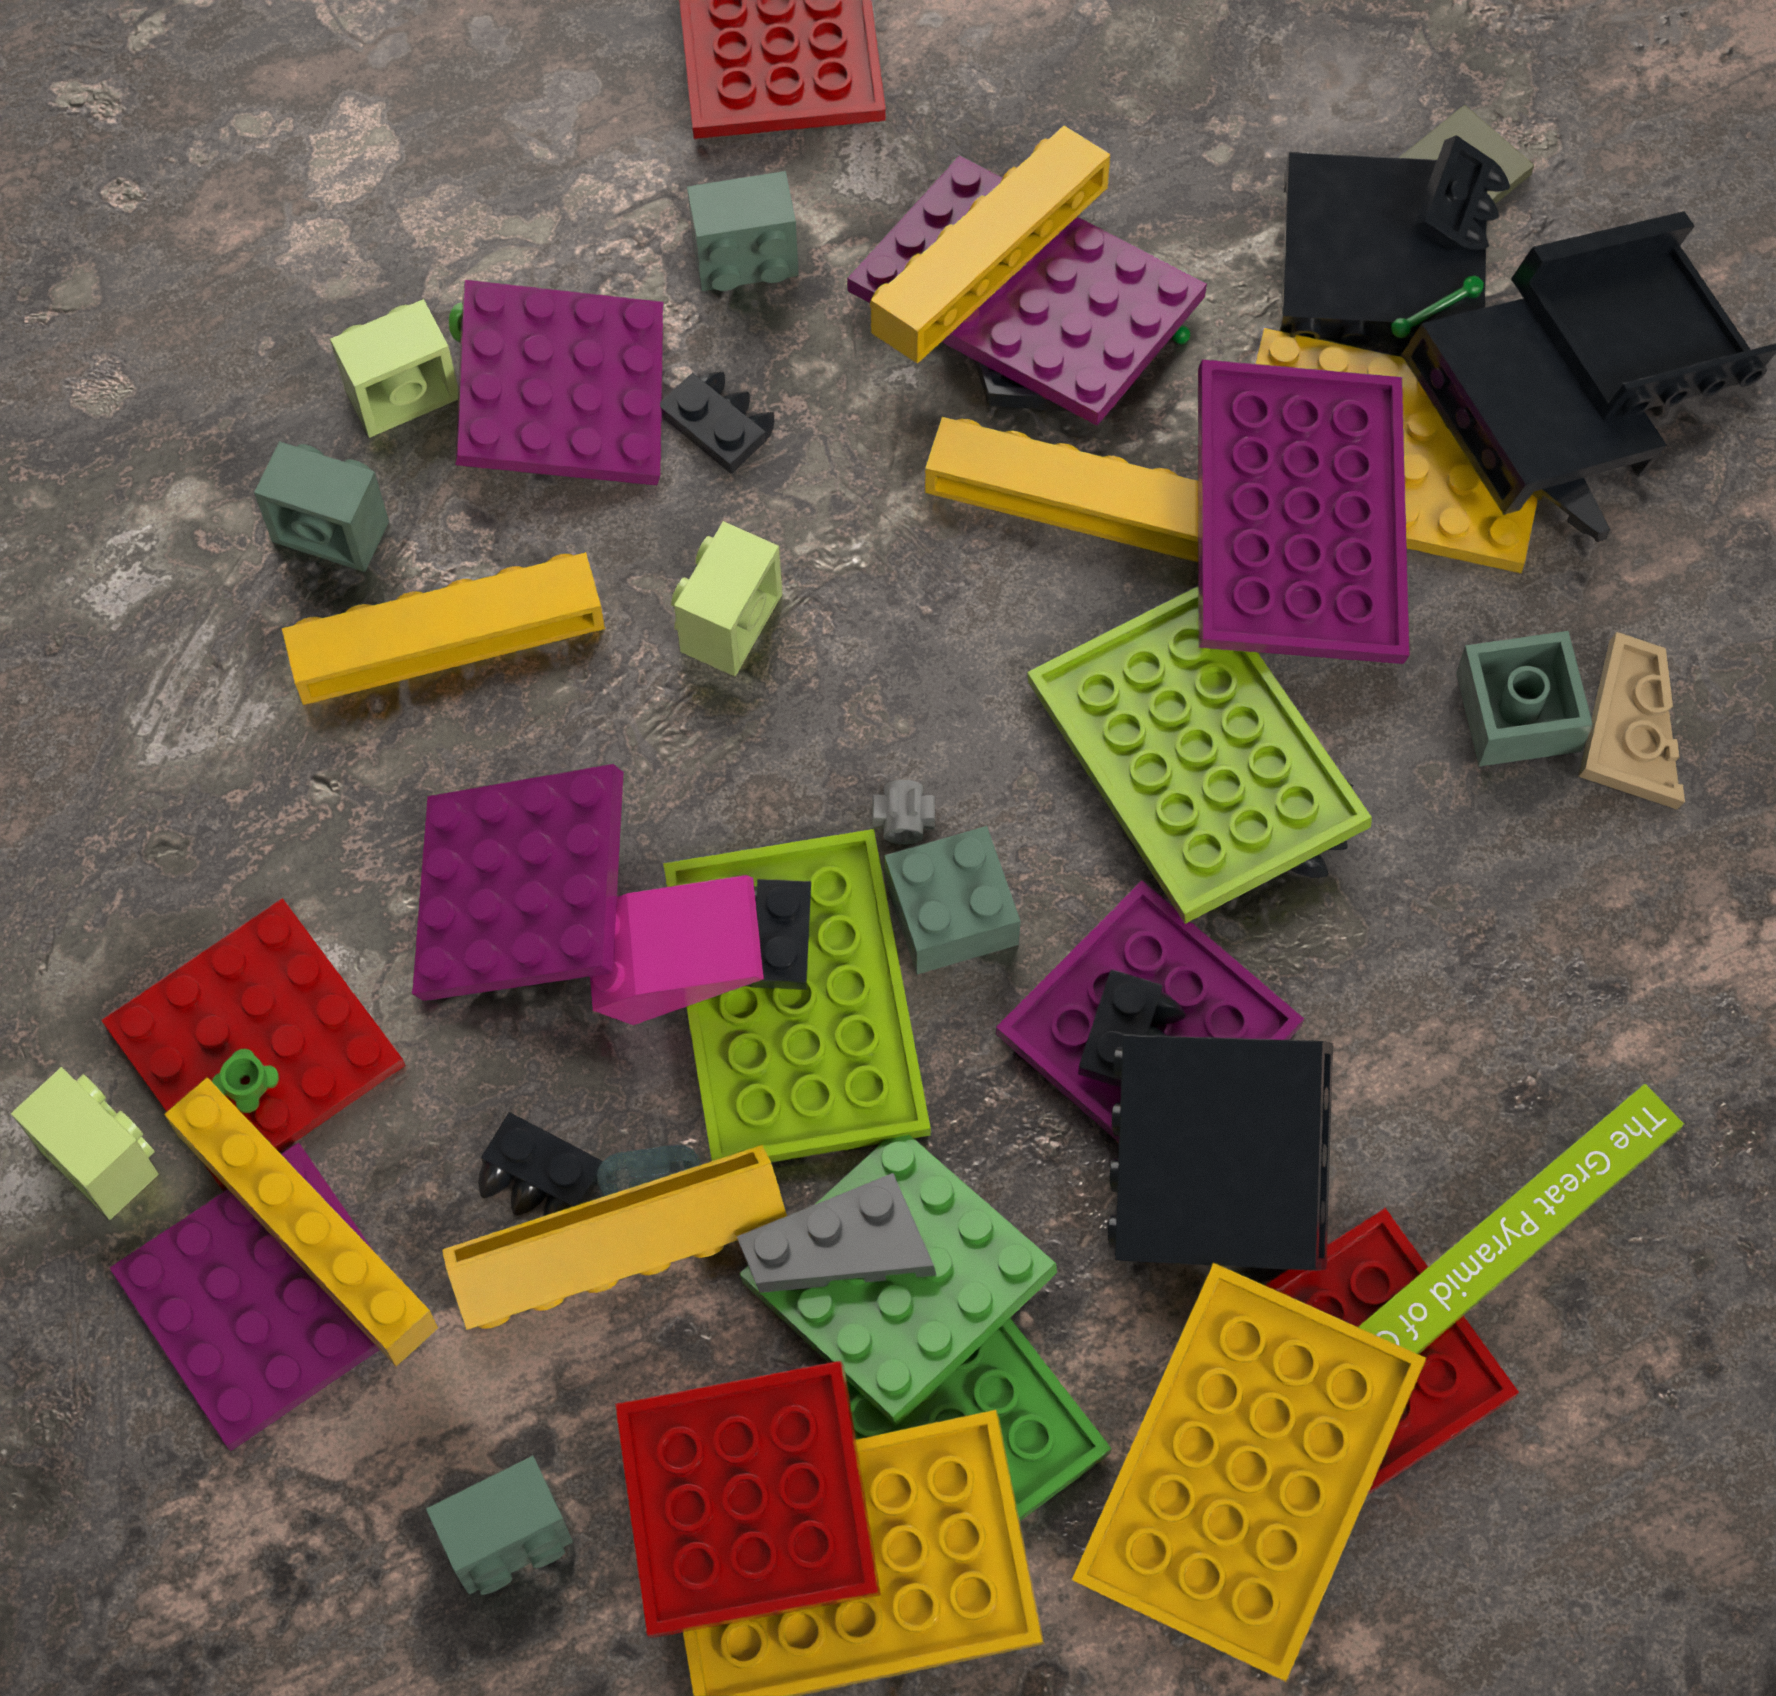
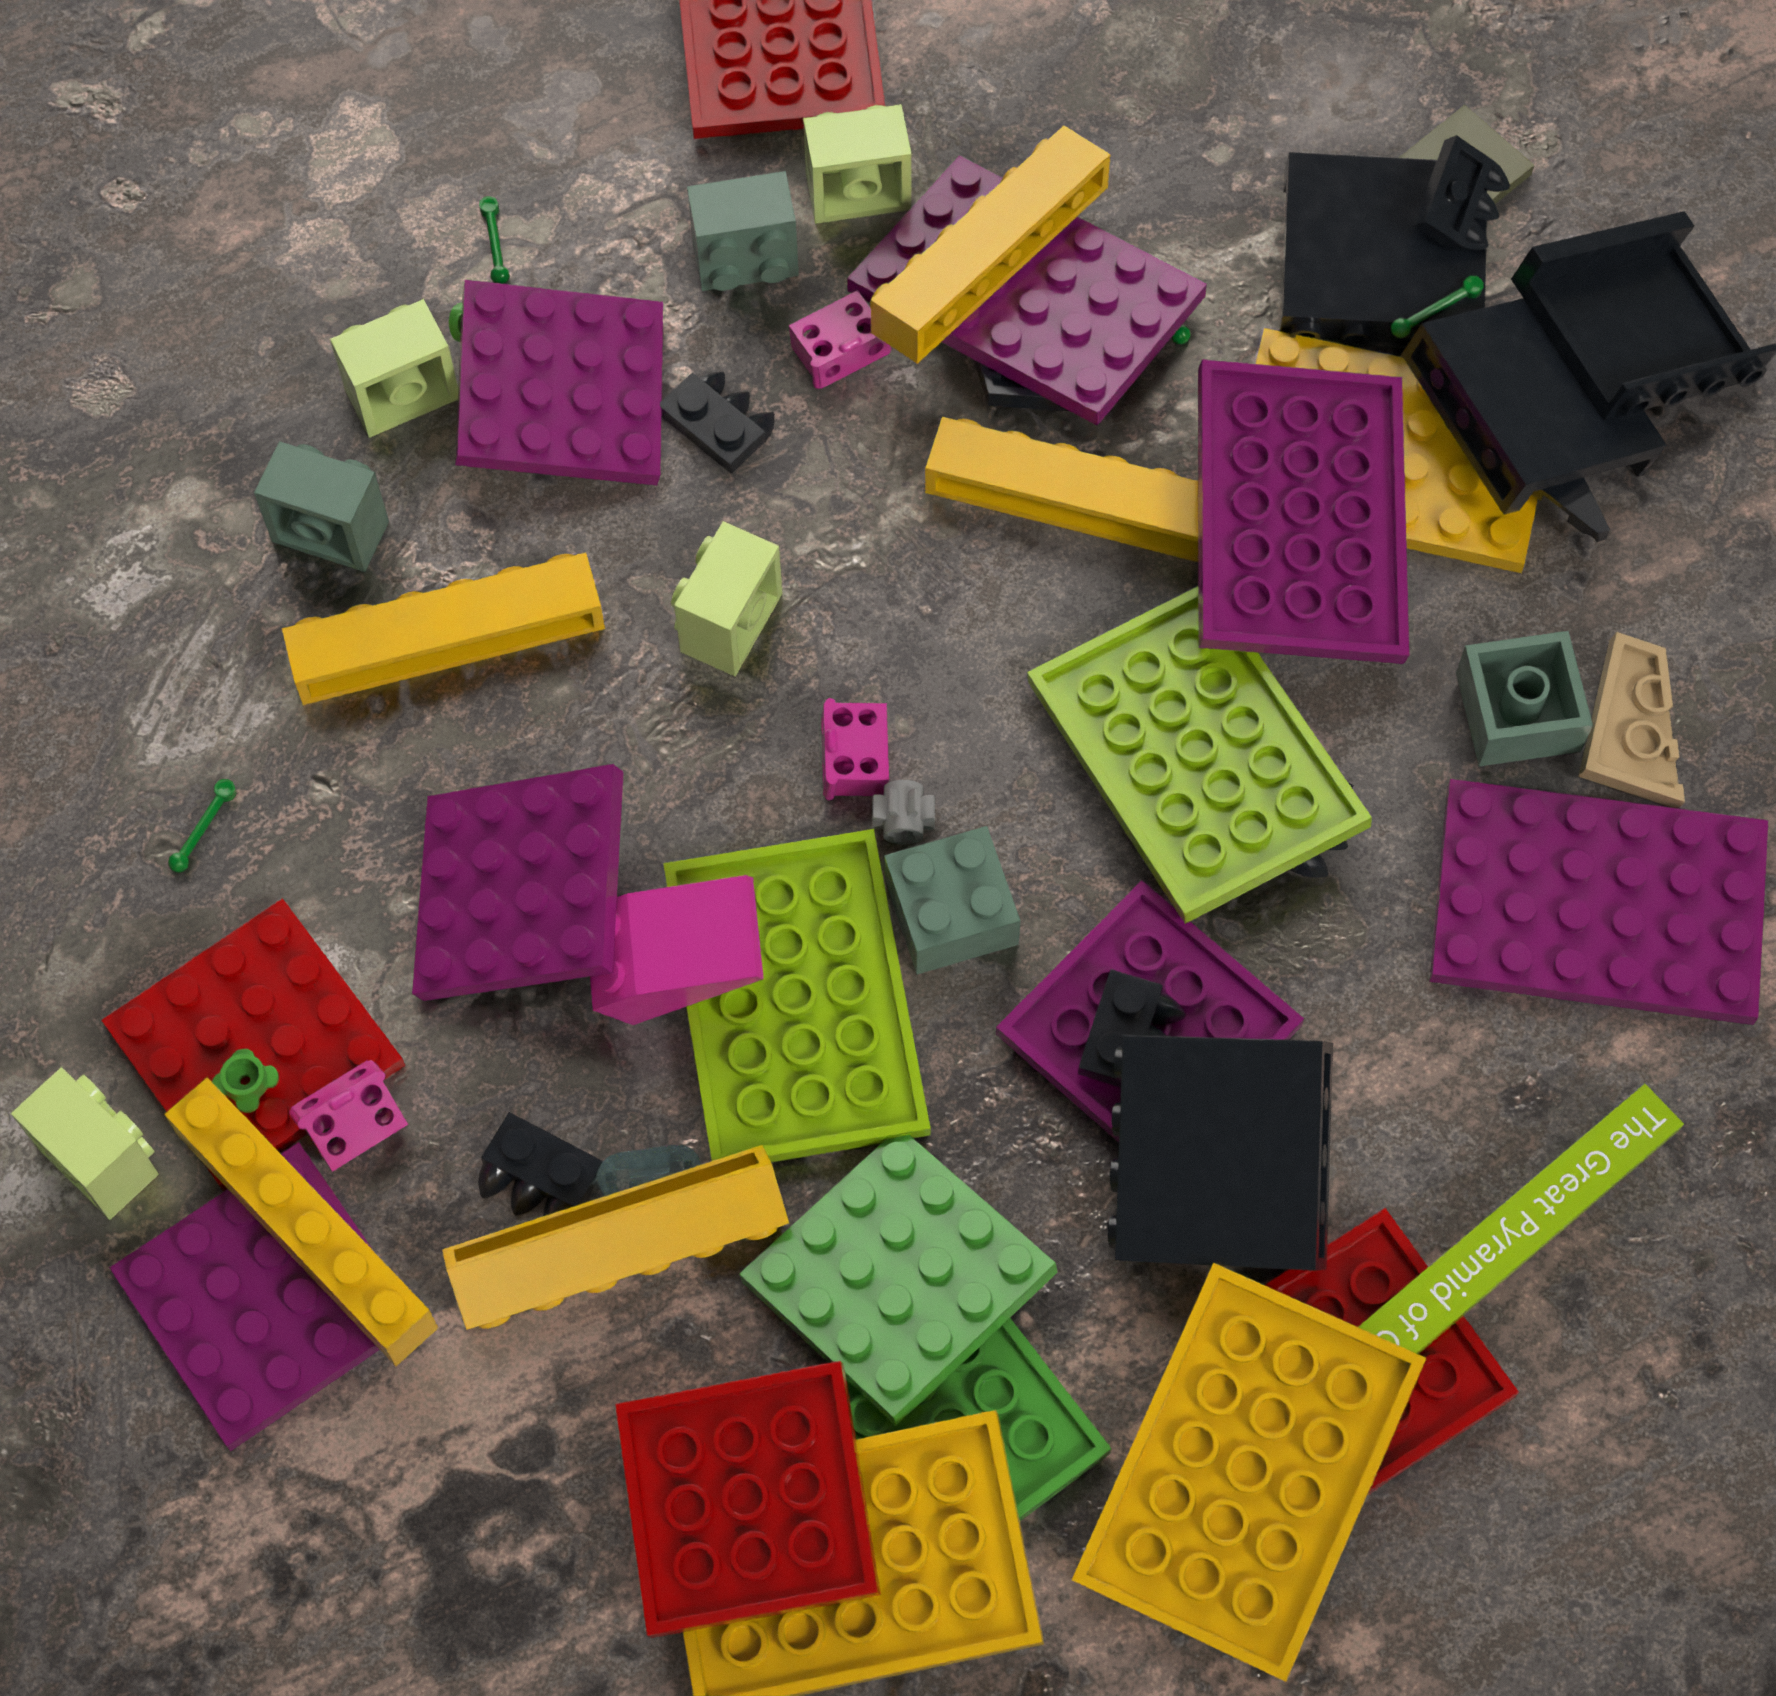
(225, 792): none -> green hinge
(348, 1113): none -> dark pink piece
(490, 208): none -> green hinge
(500, 1527): sand green brick -> none
(783, 932): black plate -> none
(837, 337): none -> dark pink piece
(842, 1238): wing -> none
(854, 749): none -> dark pink piece
(858, 163): none -> yellowish green brick
(1601, 902): none -> magenta plate

